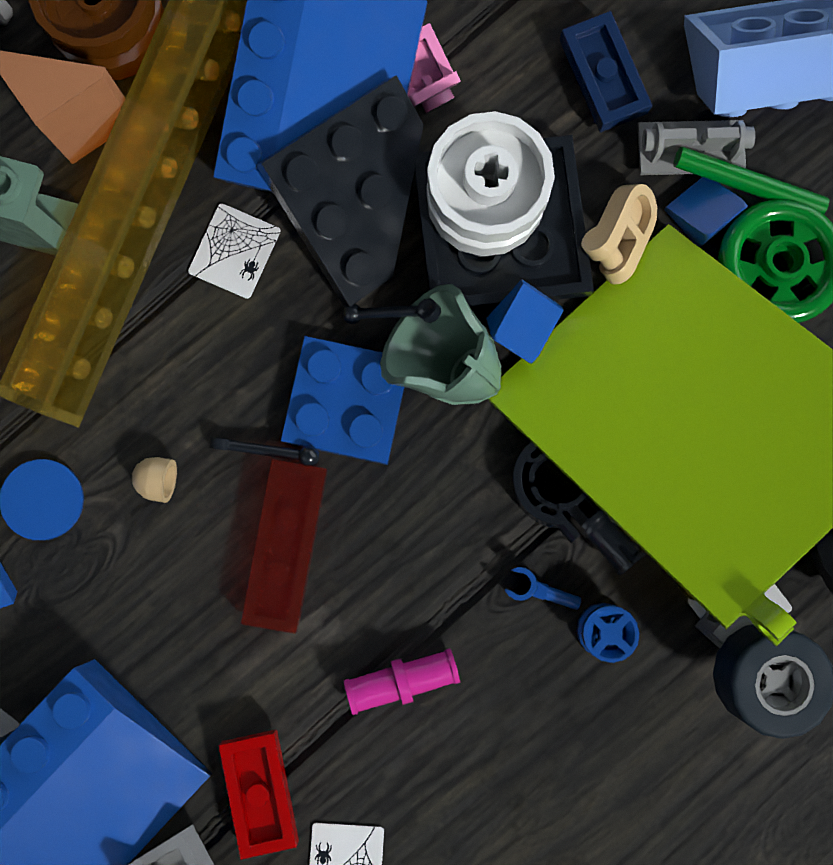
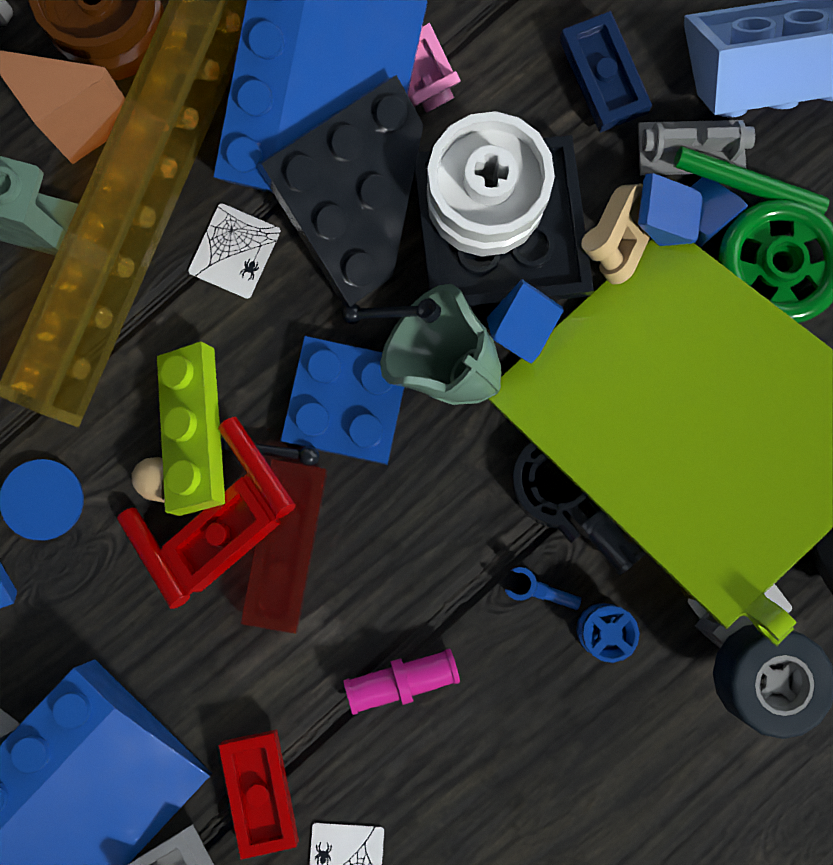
(190, 430): none -> lime plate
(217, 534): none -> red plate
(669, 211): none -> blue slope

